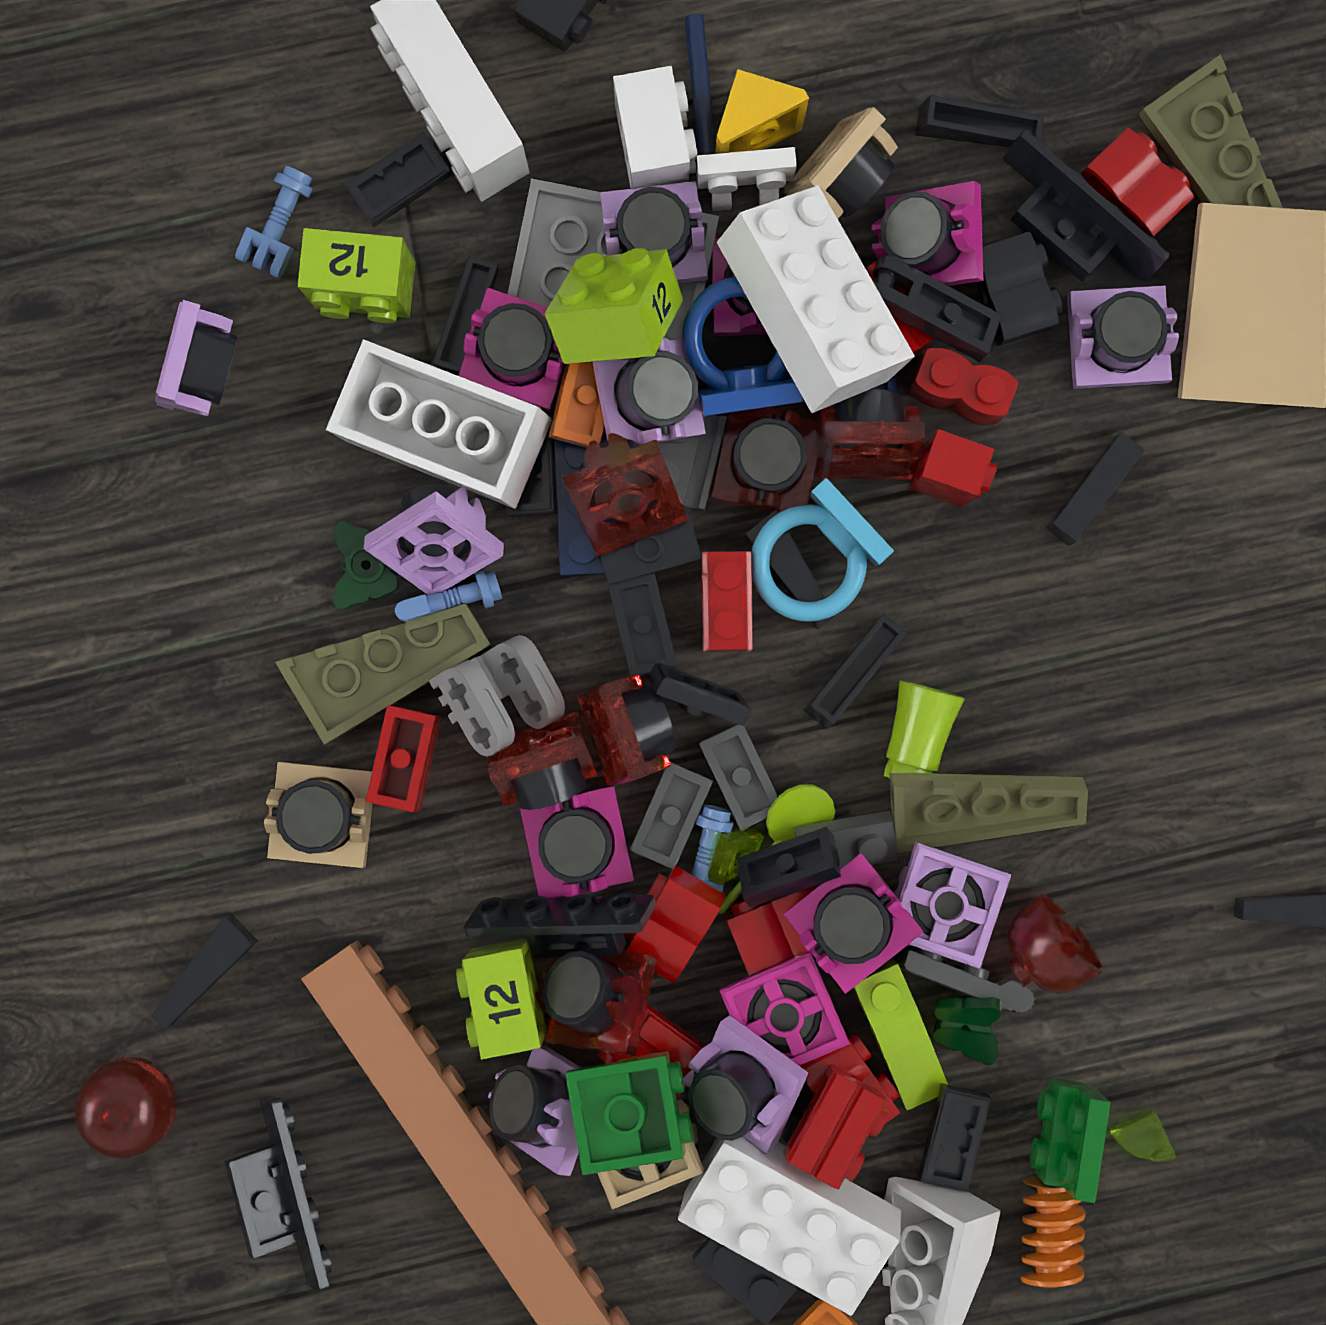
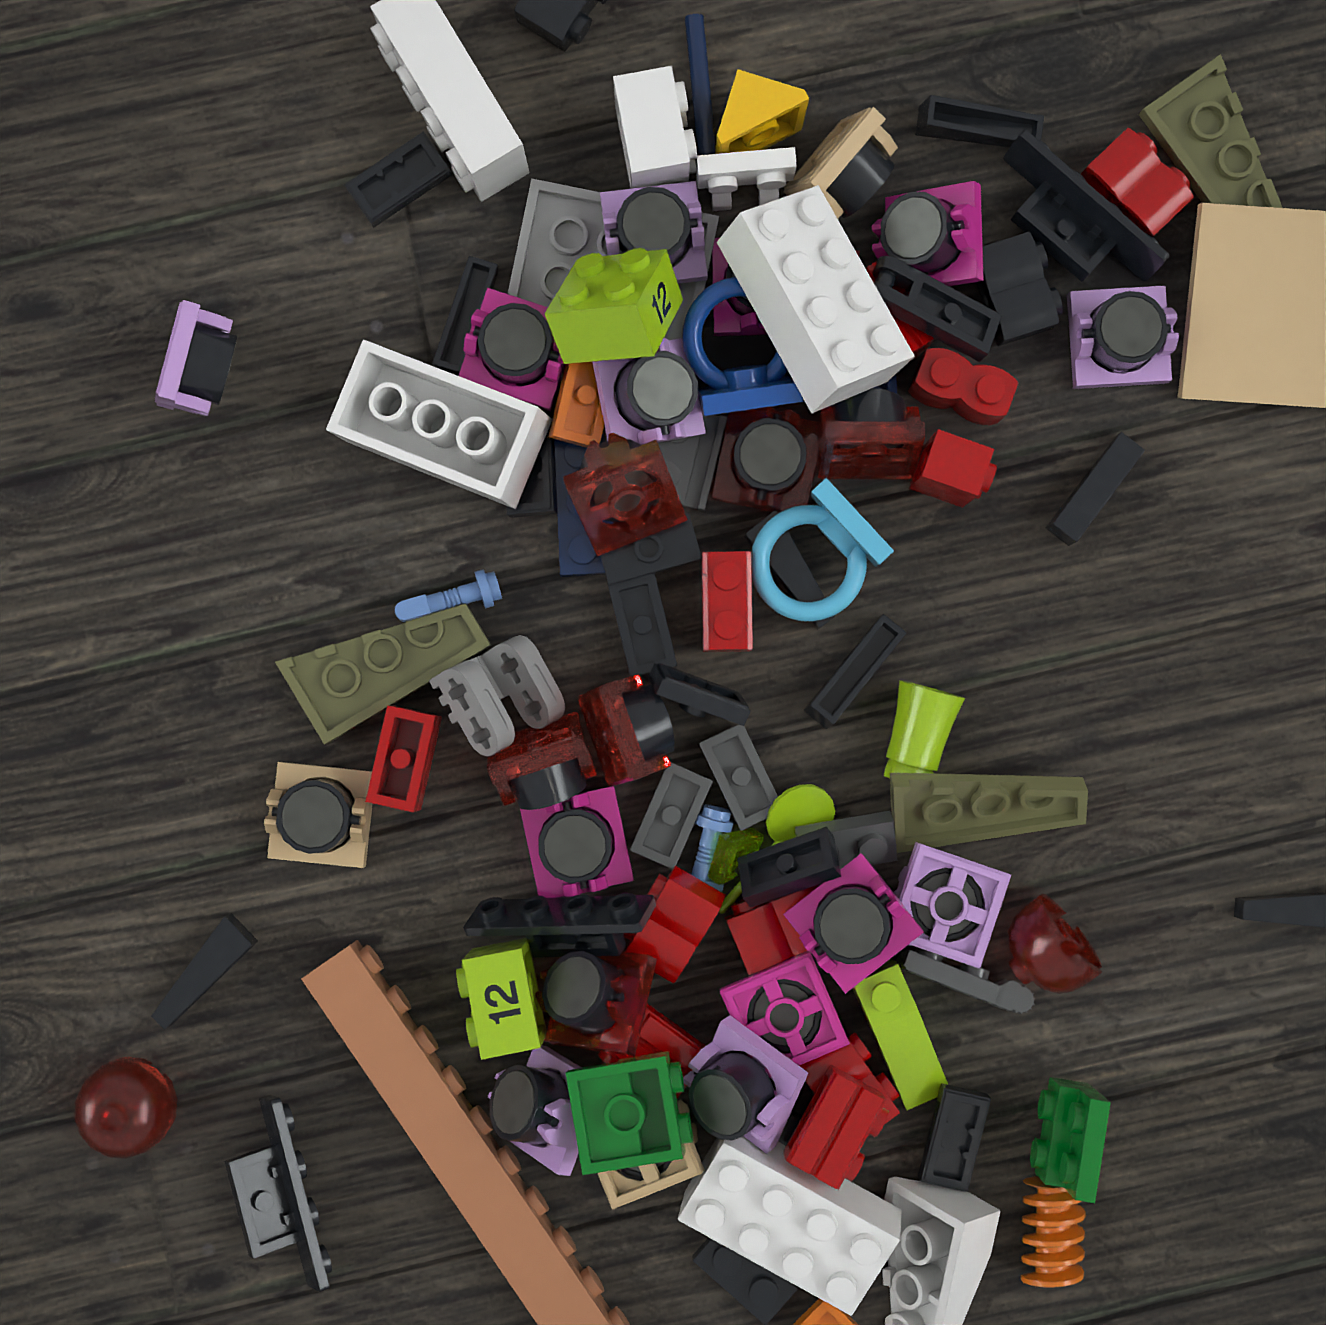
(268, 243): medium blue hinge -> none
(356, 274): lime brick -> none
(356, 583): dark green animal -> none
(431, 536): lavender piece -> none
(967, 1026): dark green animal -> none
(1144, 1138): clear neon green tile -> none

